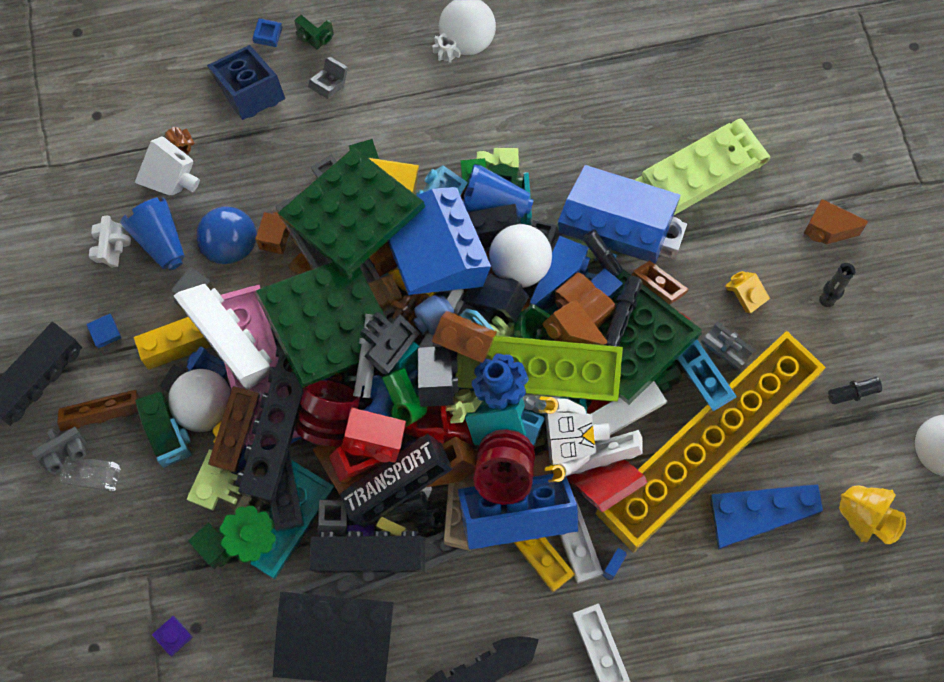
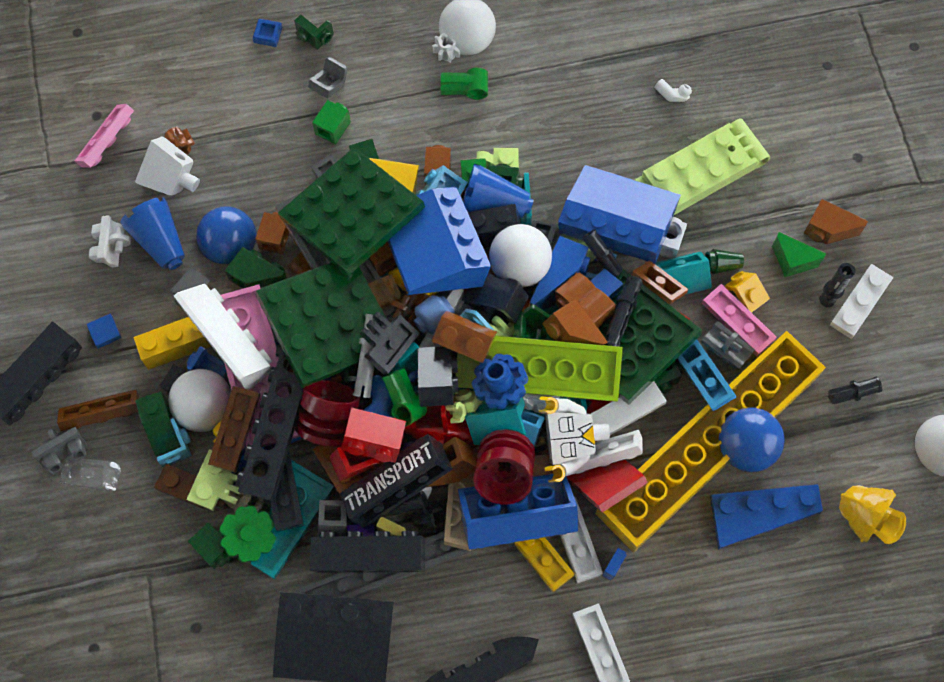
(105, 136): none -> bright pink plate
(172, 635): dark purple plate -> none
(178, 484): none -> reddish brown hinge
(247, 82): dark blue slope -> none
(251, 269): none -> dark green slope
(331, 121): none -> green brick
(436, 157): none -> dark orange brick
(472, 83): none -> green piece
(673, 94): none -> white arm
(689, 270): none -> teal panel
(724, 261): none -> dark green cone
(739, 319): none -> bright pink plate
(752, 439): none -> blue piece
(795, 256): none -> green slope
(861, 301): none -> white plate

